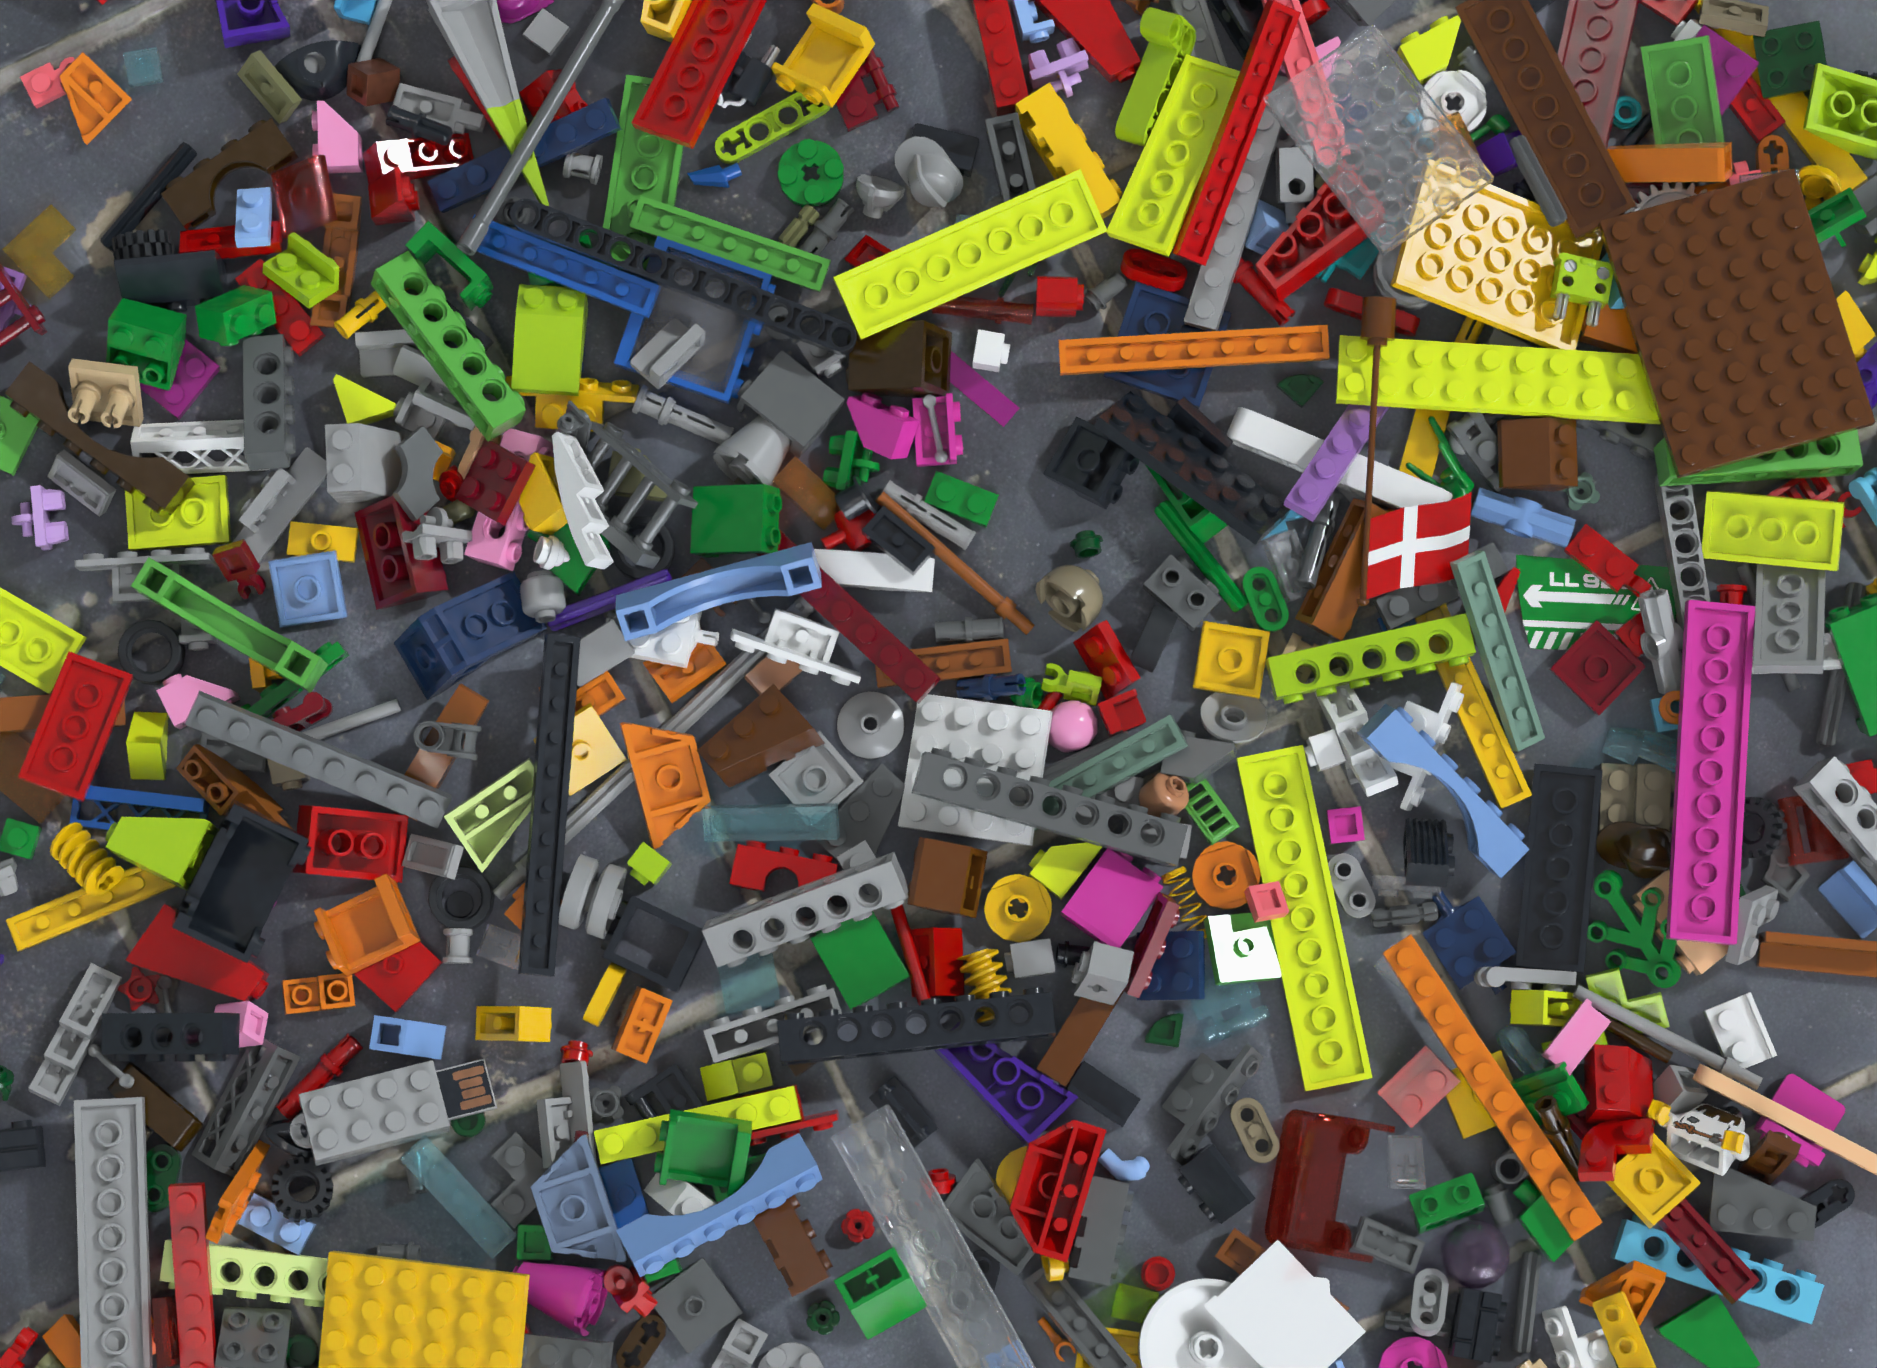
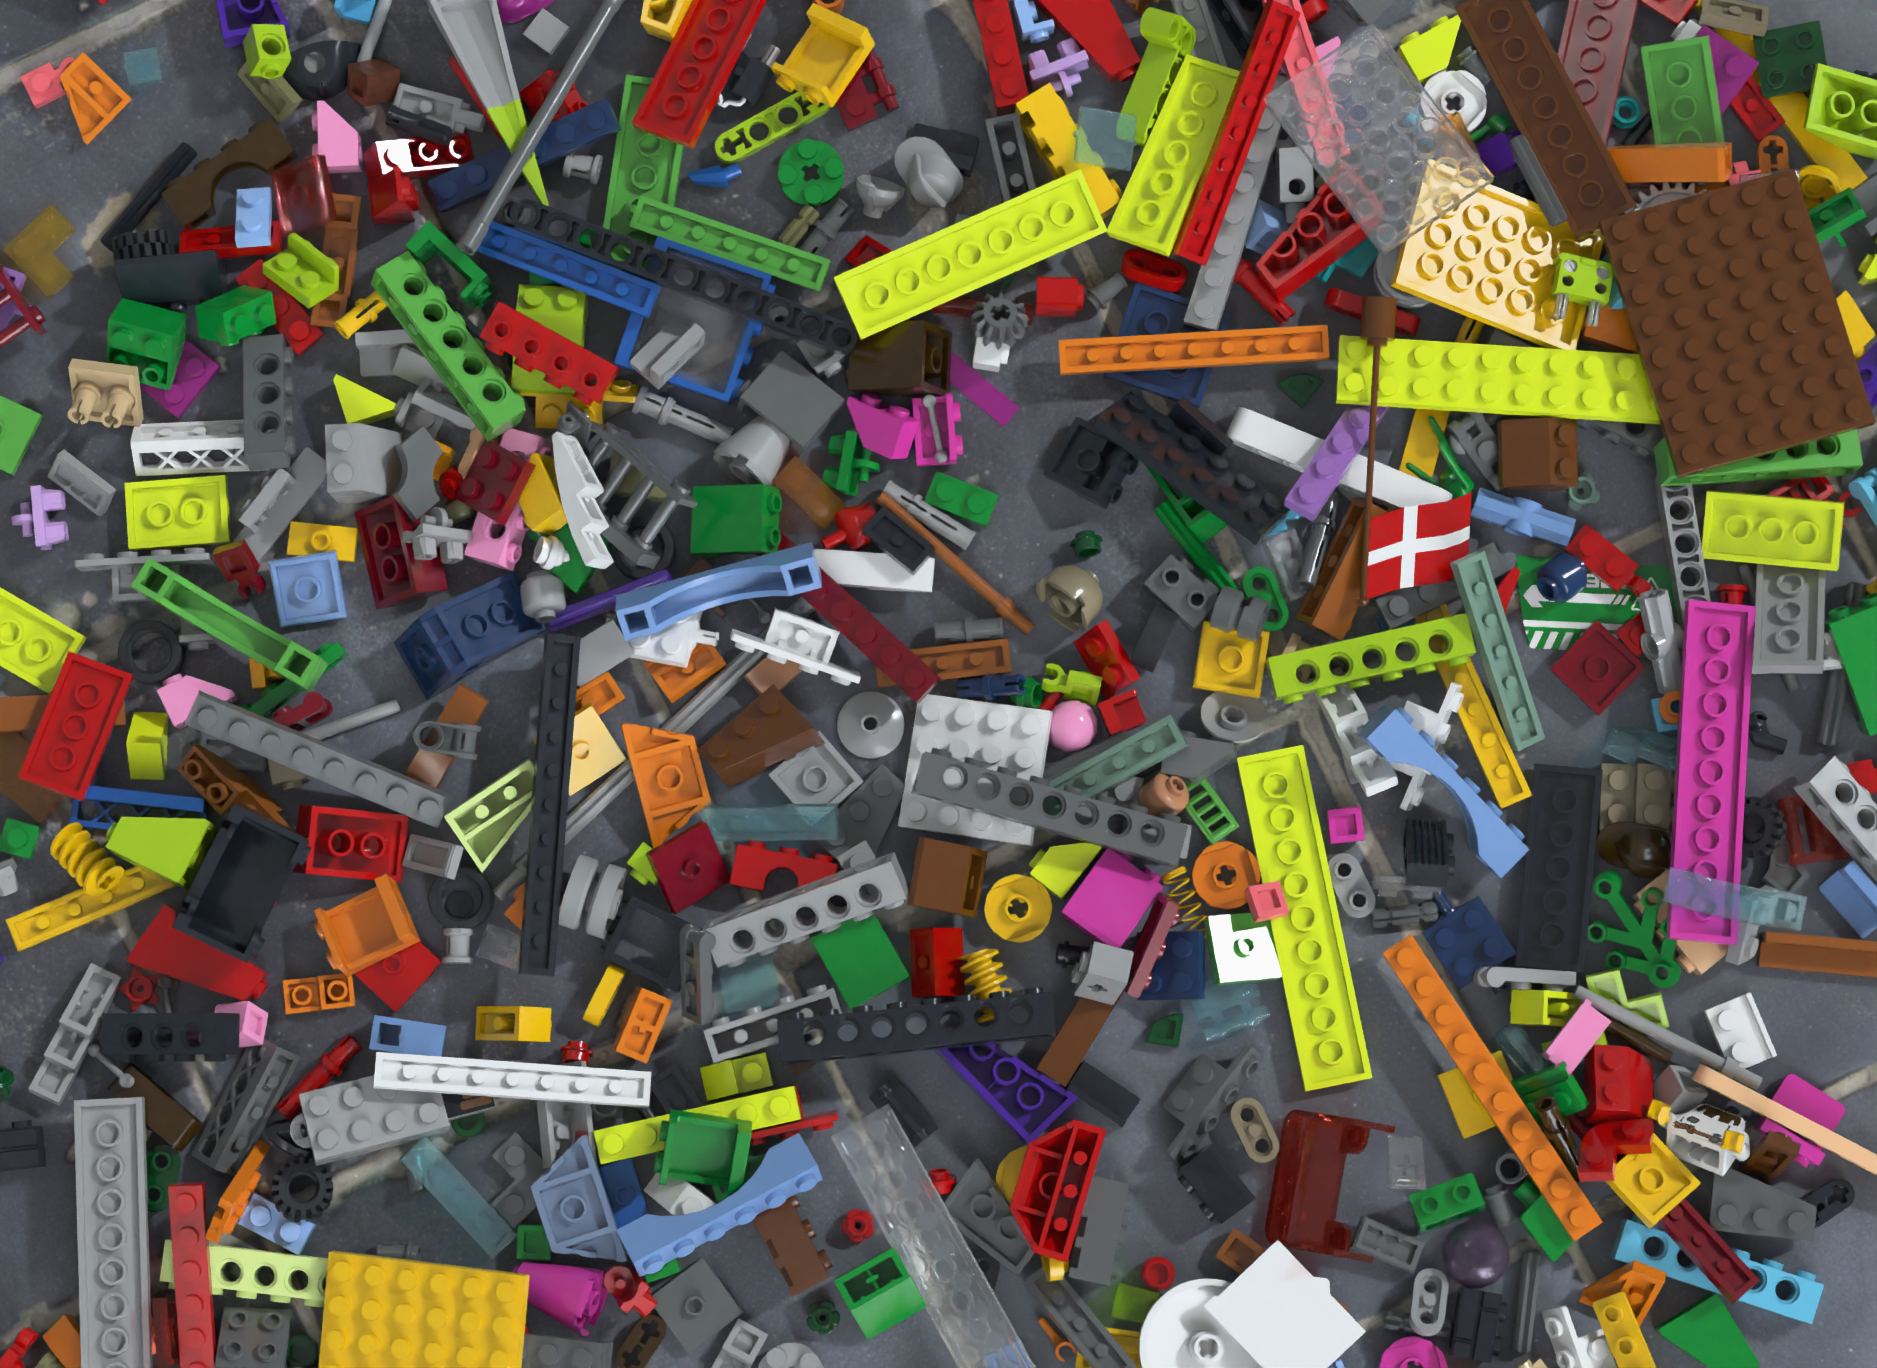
(154, 478): dark brown arch -> none
(267, 50): none -> lime brick
(512, 1079): none -> white plate
(550, 353): none -> red brick
(688, 867): none -> dark red plate
(696, 973): none -> dark grey plate
(855, 500): black piece -> none
(910, 953): red bar -> none
(999, 320): none -> dark grey gear
(1030, 958): light grey brick -> none
(1105, 138): none -> clear light blue piece
(1124, 1170): light blue arm -> none
(1240, 614): none -> dark grey wheel
(1324, 751): white plate -> none
(1419, 1086): plate -> none
(1561, 578): none -> dark blue head
(1734, 900): none -> clear light blue slope
(1760, 734): none -> black arm

